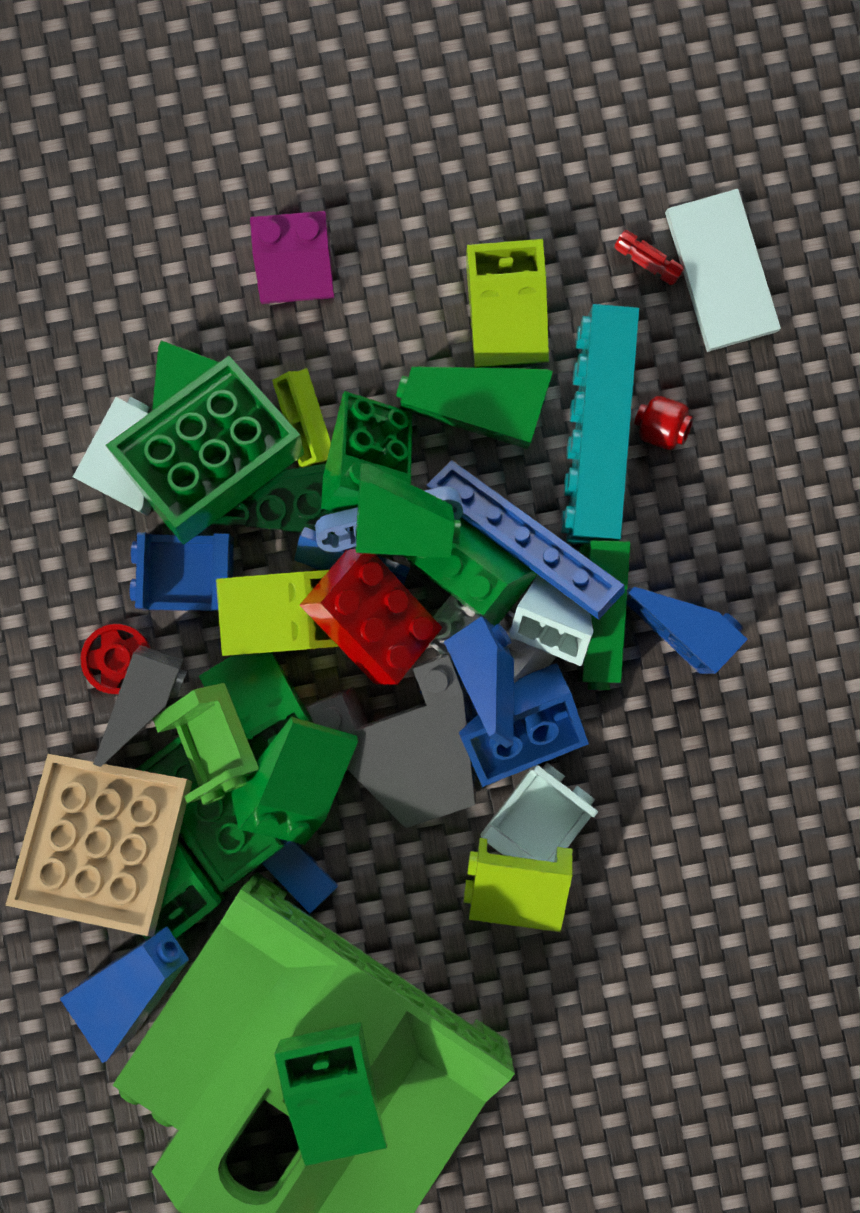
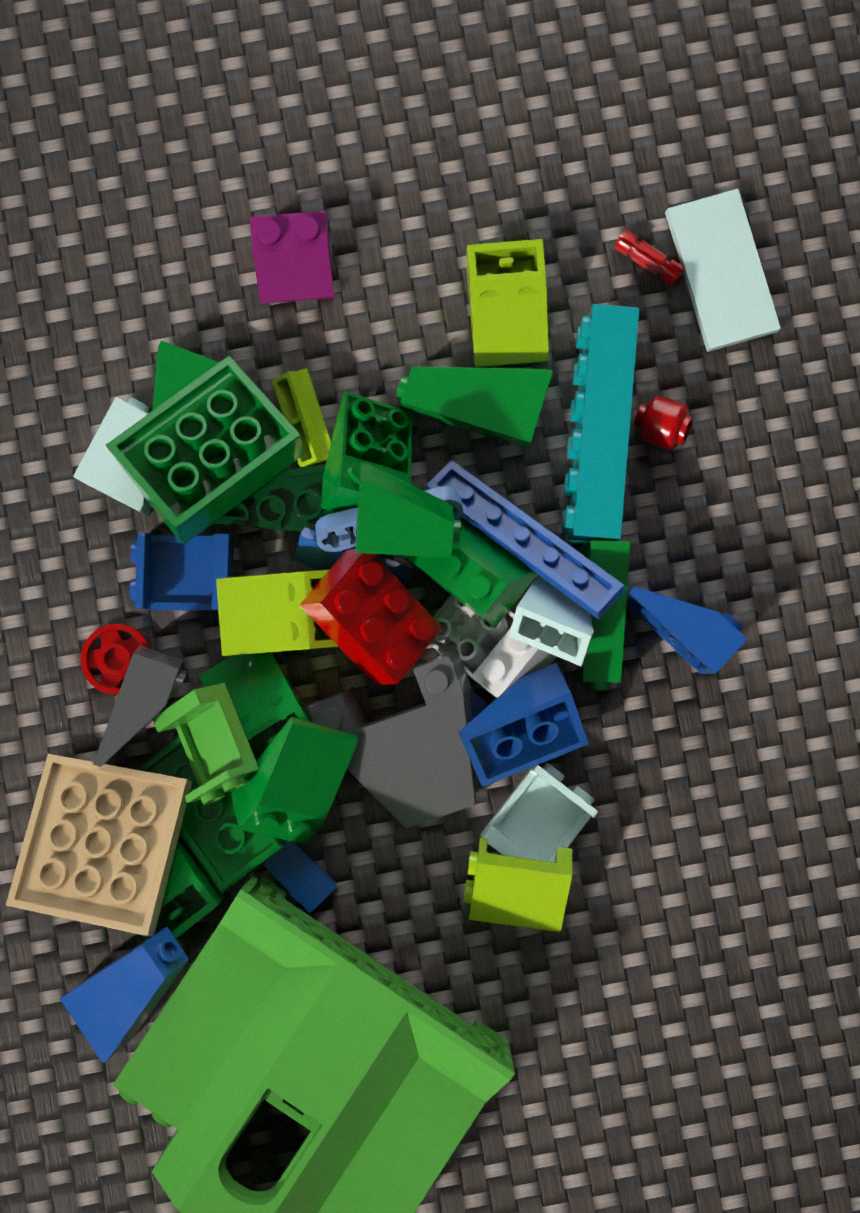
(330, 1093): green slope -> none
(488, 675): blue slope -> none

